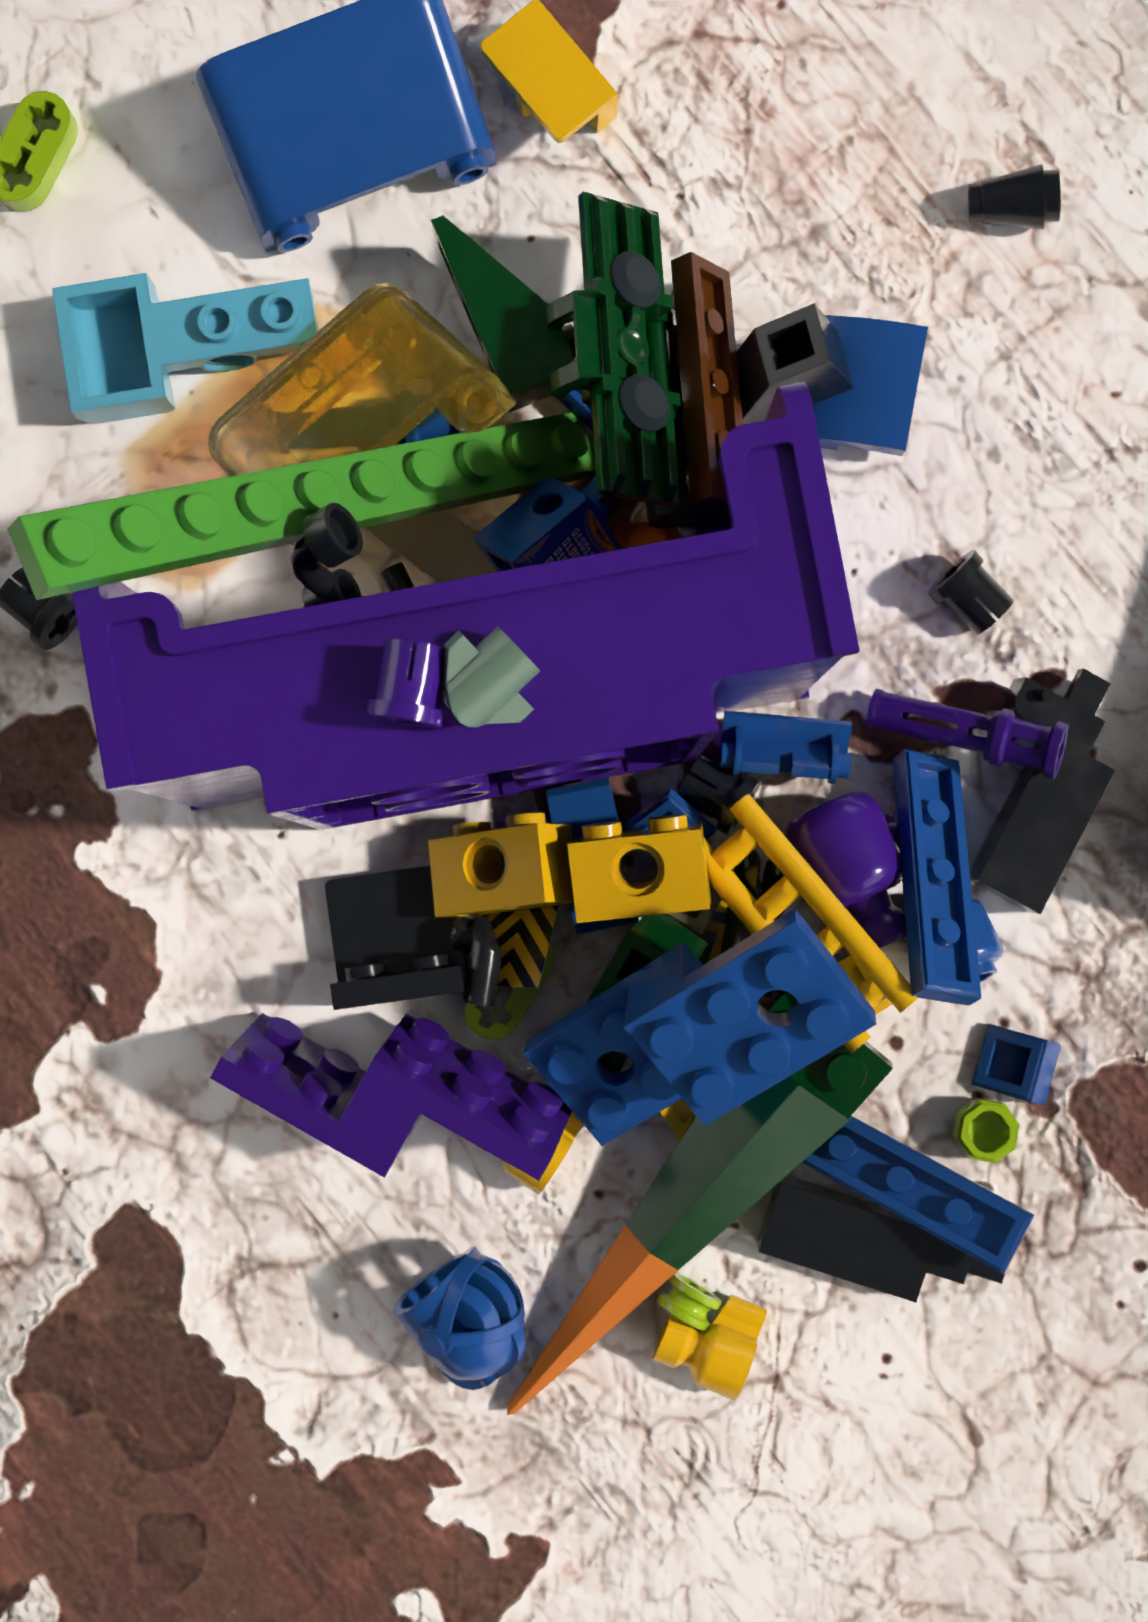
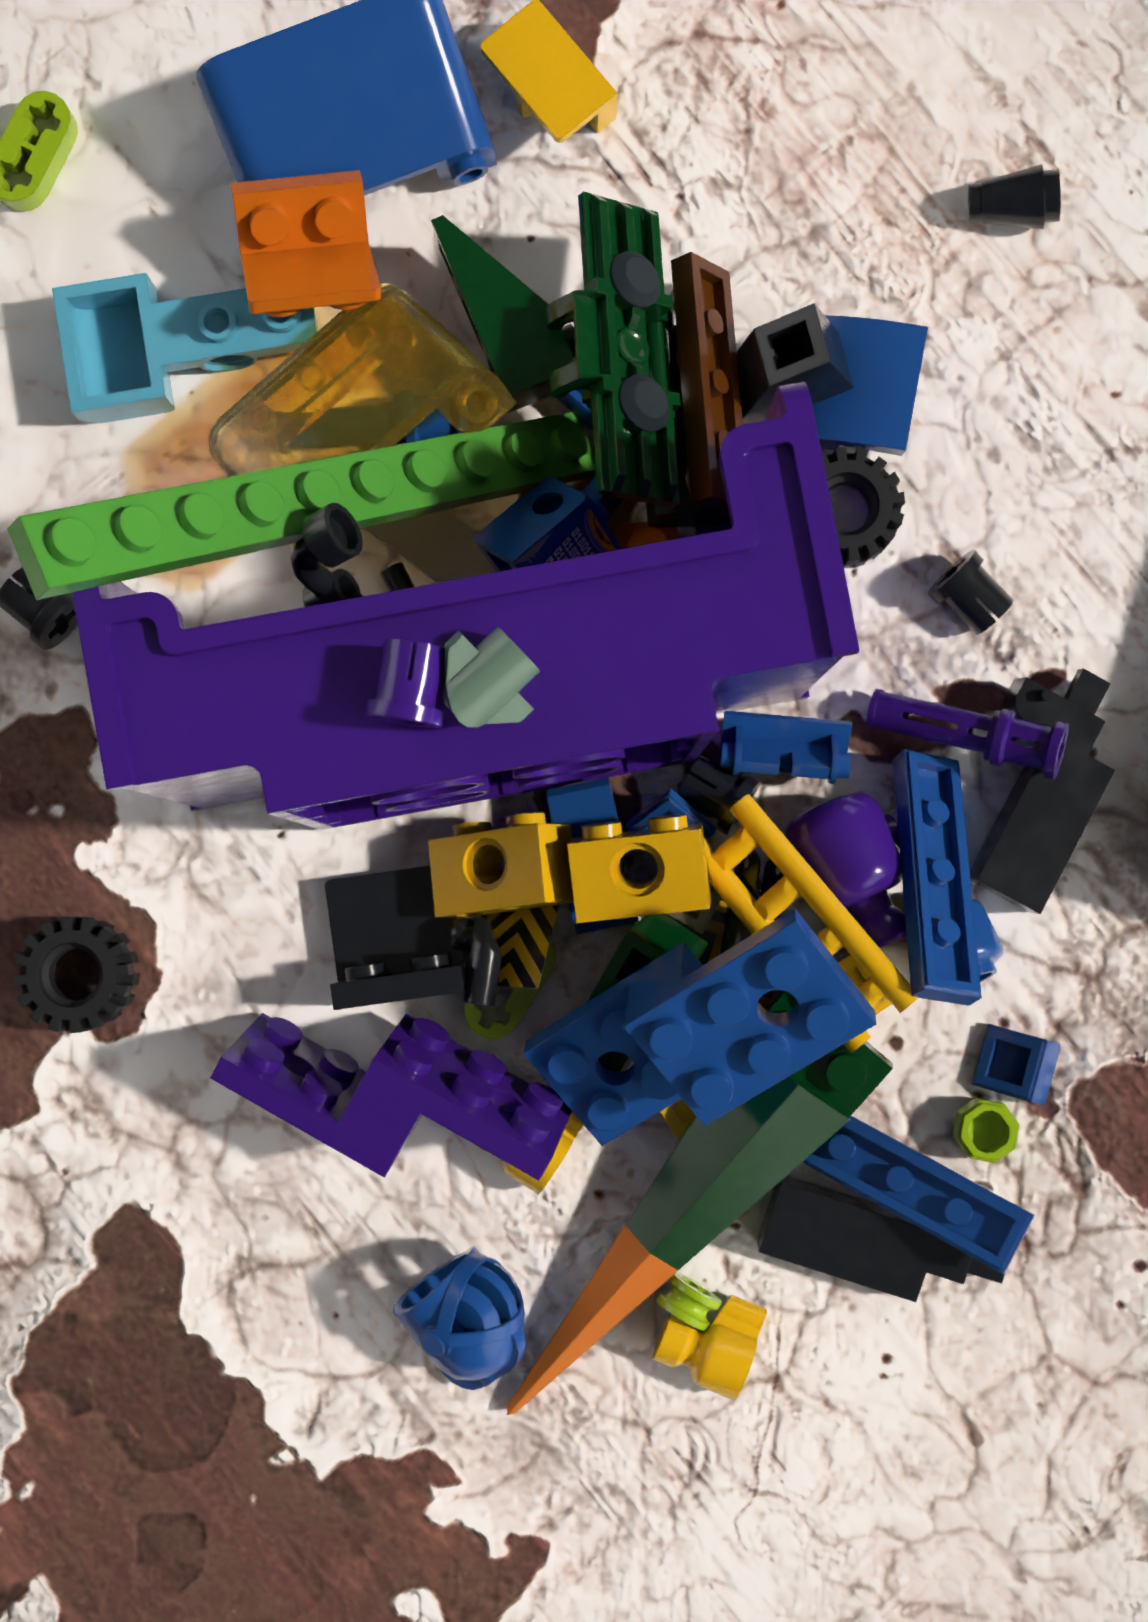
(38, 979): none -> black tyre
(305, 243): none -> orange bracket
(881, 497): none -> black tyre

